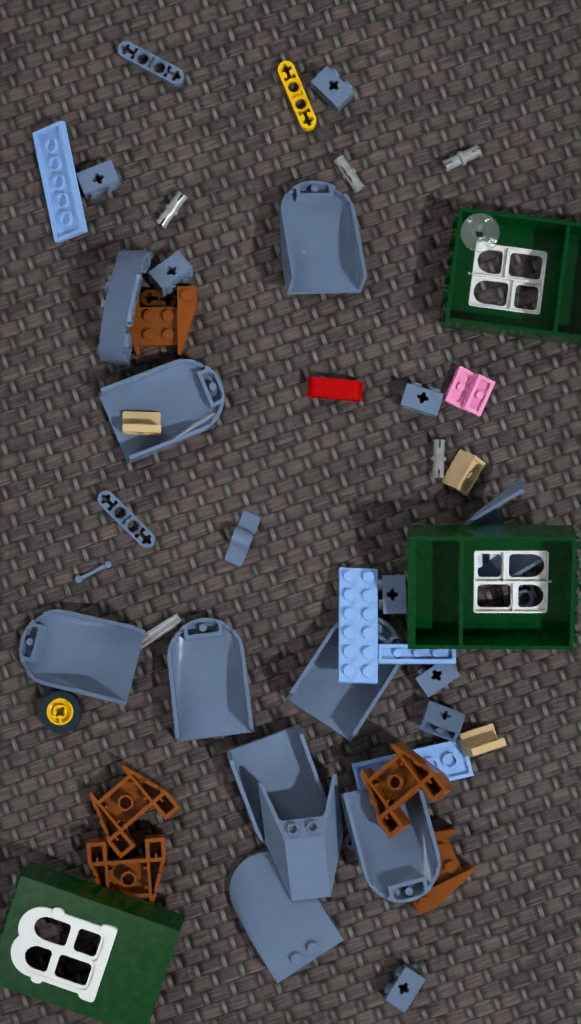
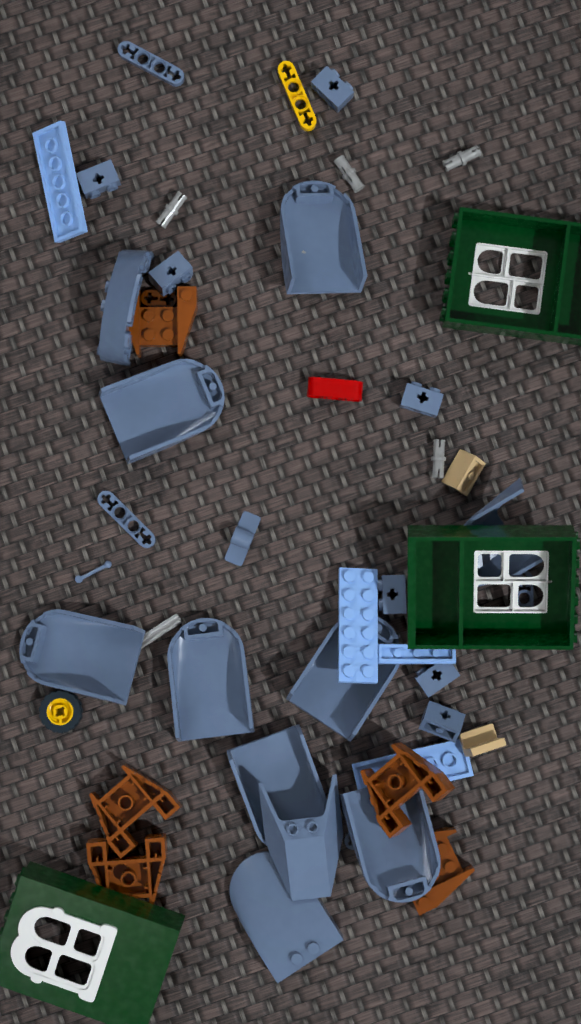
(141, 423): tan panel -> none
(404, 997): sand blue brick -> none
(469, 391): bright pink slope -> none
(484, 224): clear dish -> none

